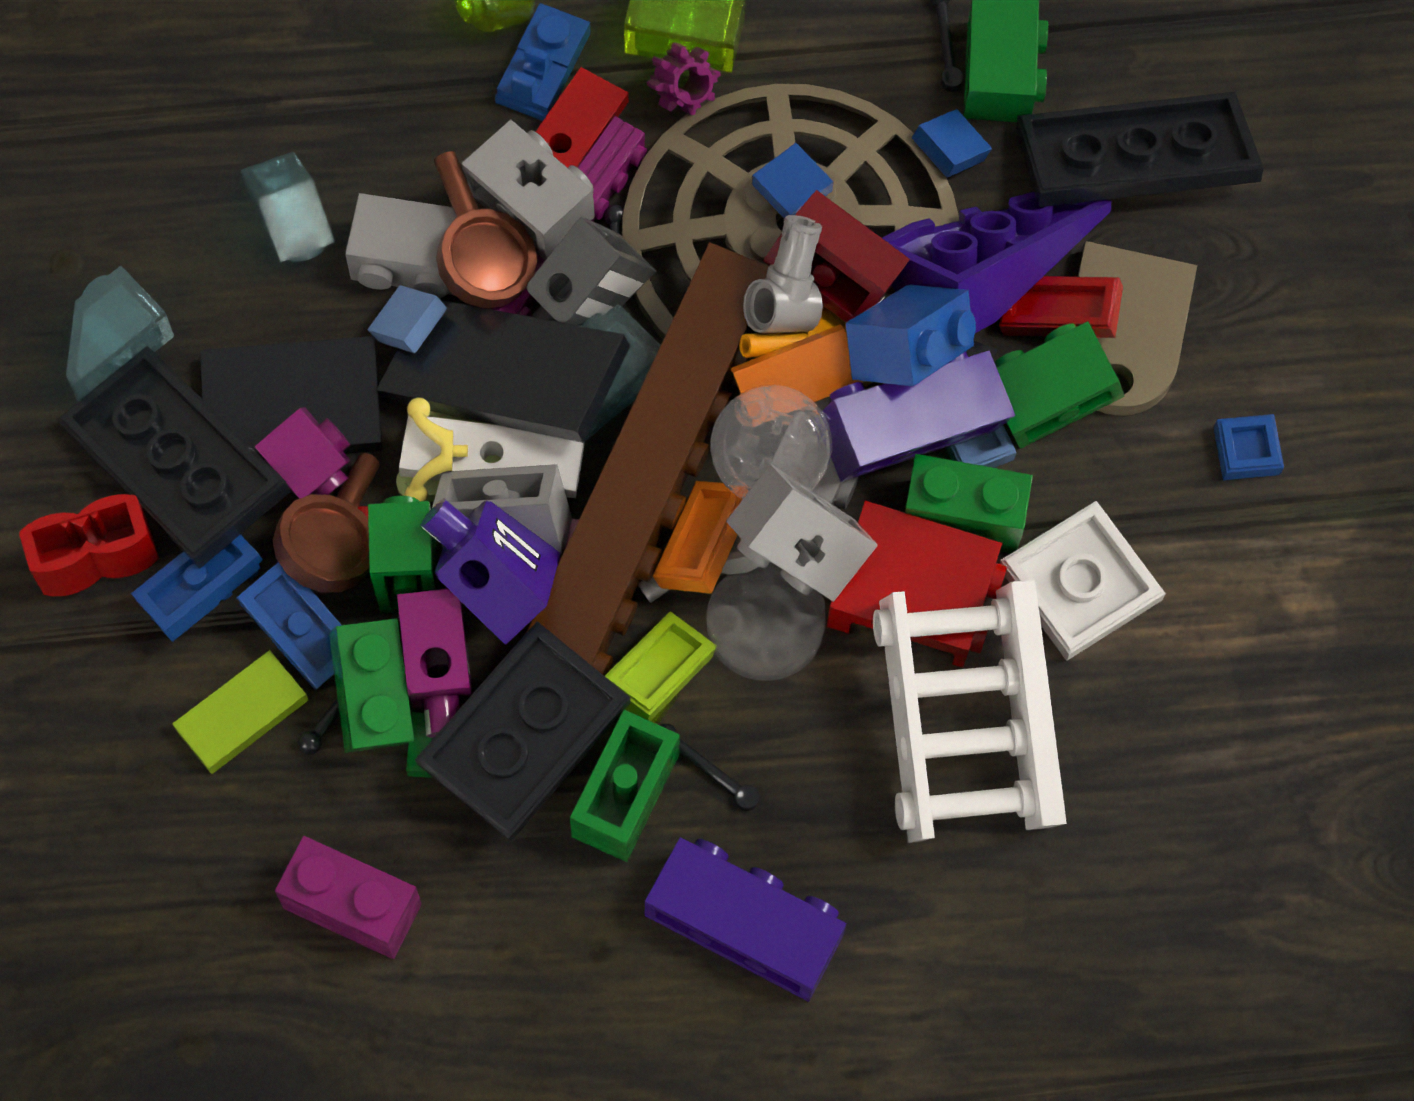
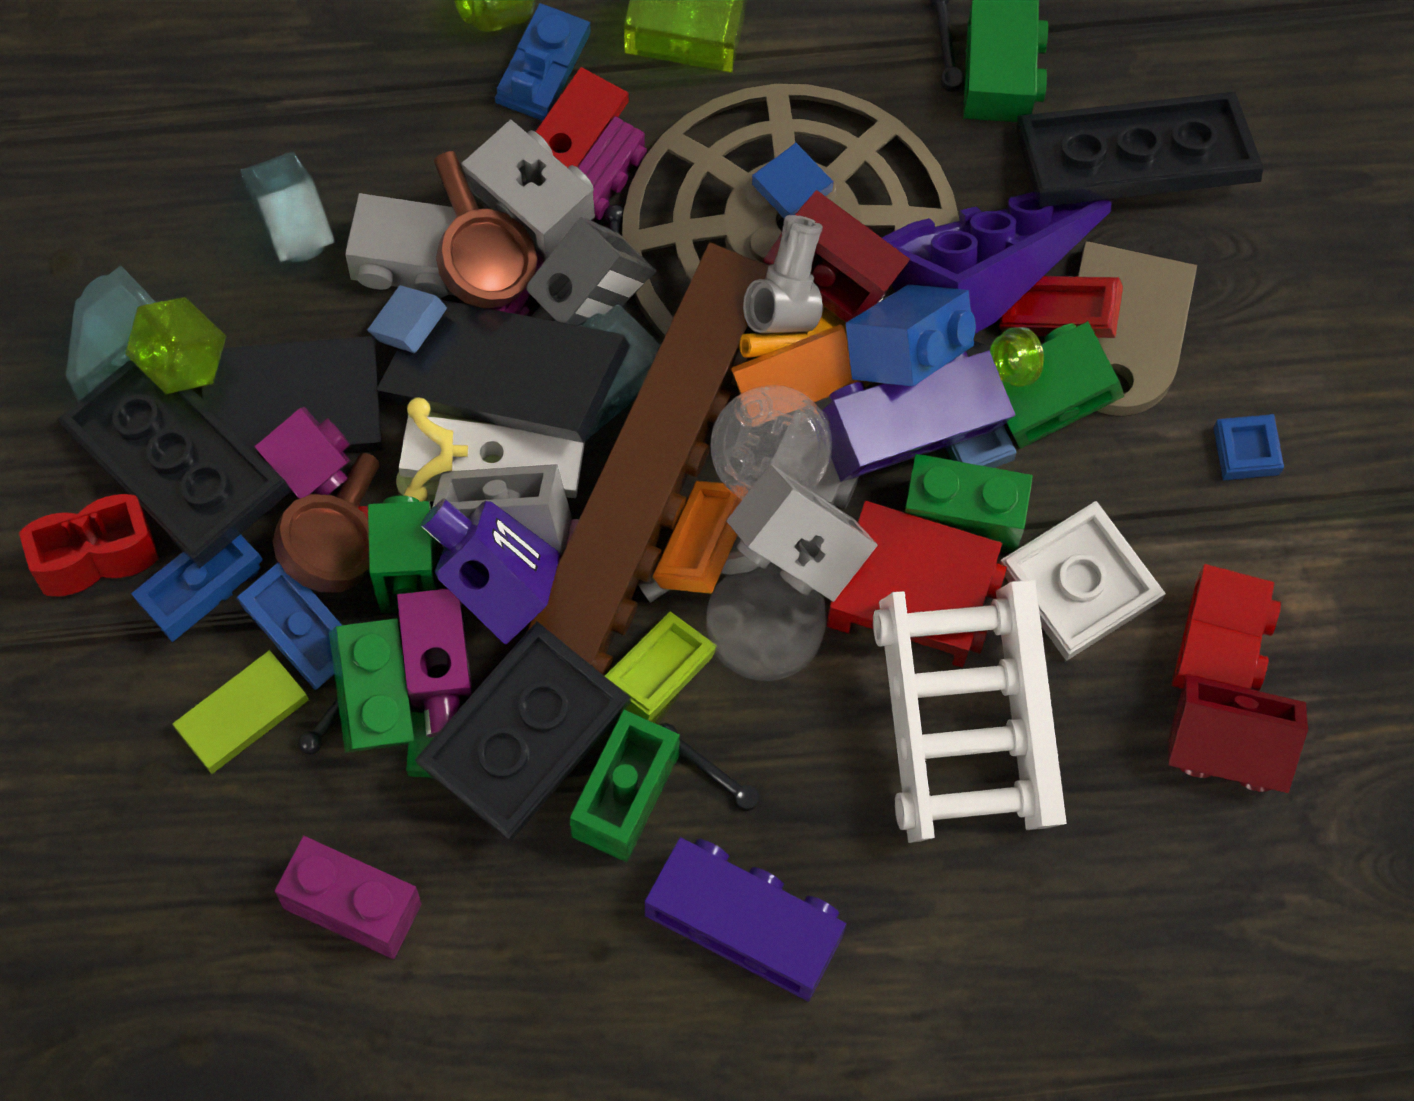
(175, 345): none -> clear neon green brick
(669, 71): magenta gear -> none
(951, 143): blue tile -> none
(1018, 356): none -> clear neon green plate
(1227, 629): none -> red brick
(1237, 734): none -> dark red brick

